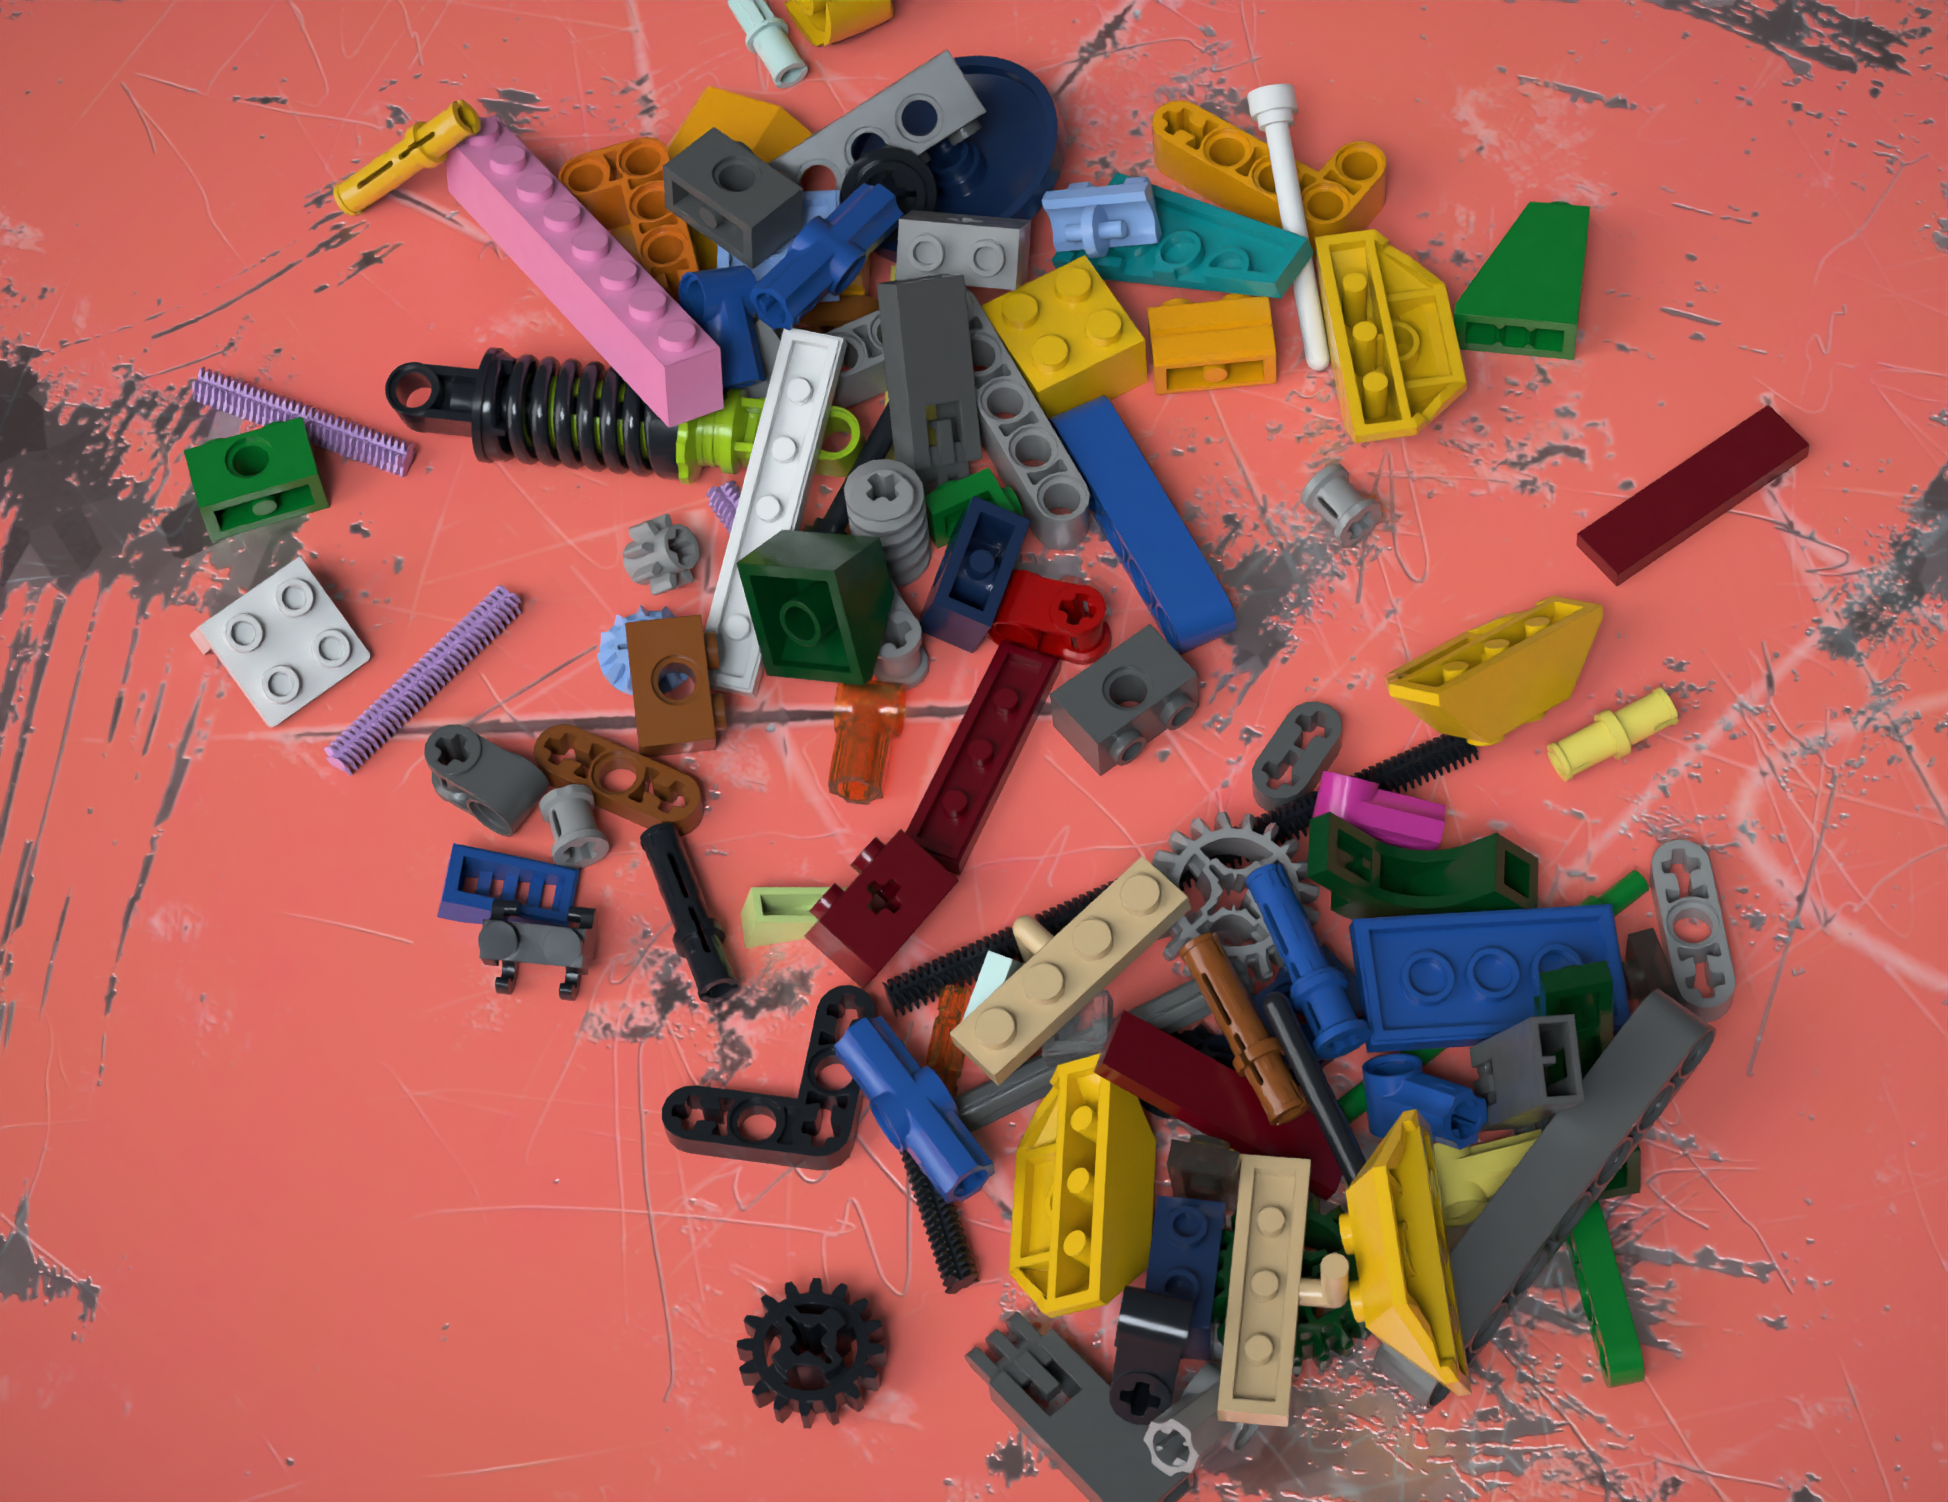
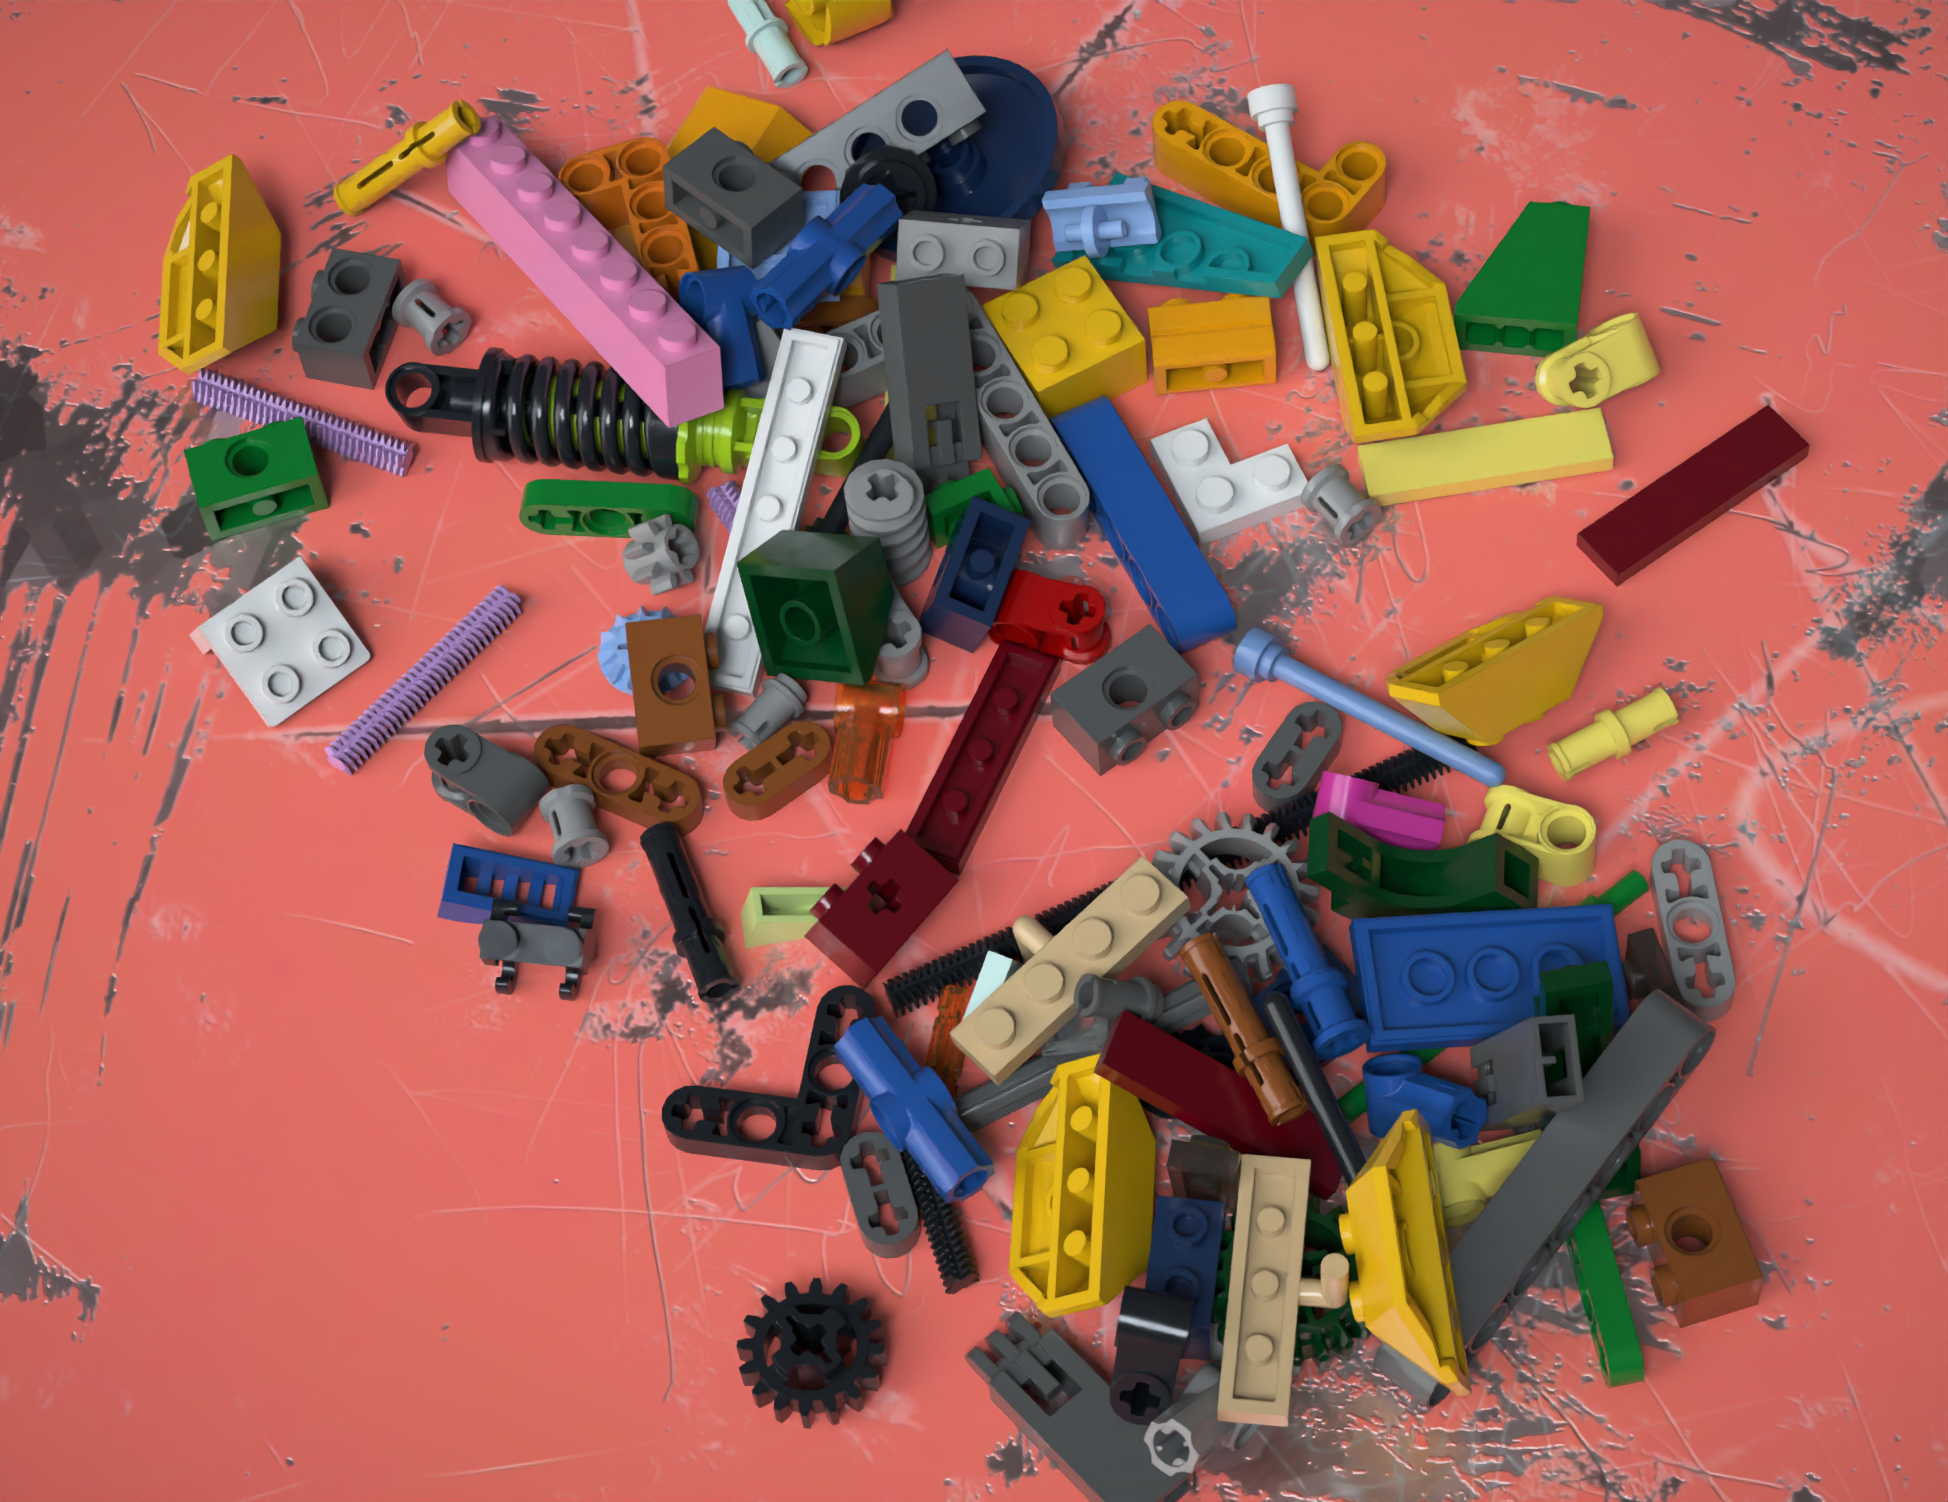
(219, 269): none -> yellow wedge
(350, 319): none -> dark grey brick
(431, 317): none -> light grey bush
(583, 506): none -> green beam
(769, 711): none -> light grey pin
(778, 770): none -> dark orange beam
(867, 1198): none -> dark grey beam
(1109, 997): none -> dark grey pin
(1220, 495): none -> white plate
(1265, 658): none -> medium blue piece
(1485, 457): none -> light yellow tile
(1537, 827): none -> light yellow piece
(1605, 361): none -> light yellow piece
(1694, 1205): none -> dark orange brick

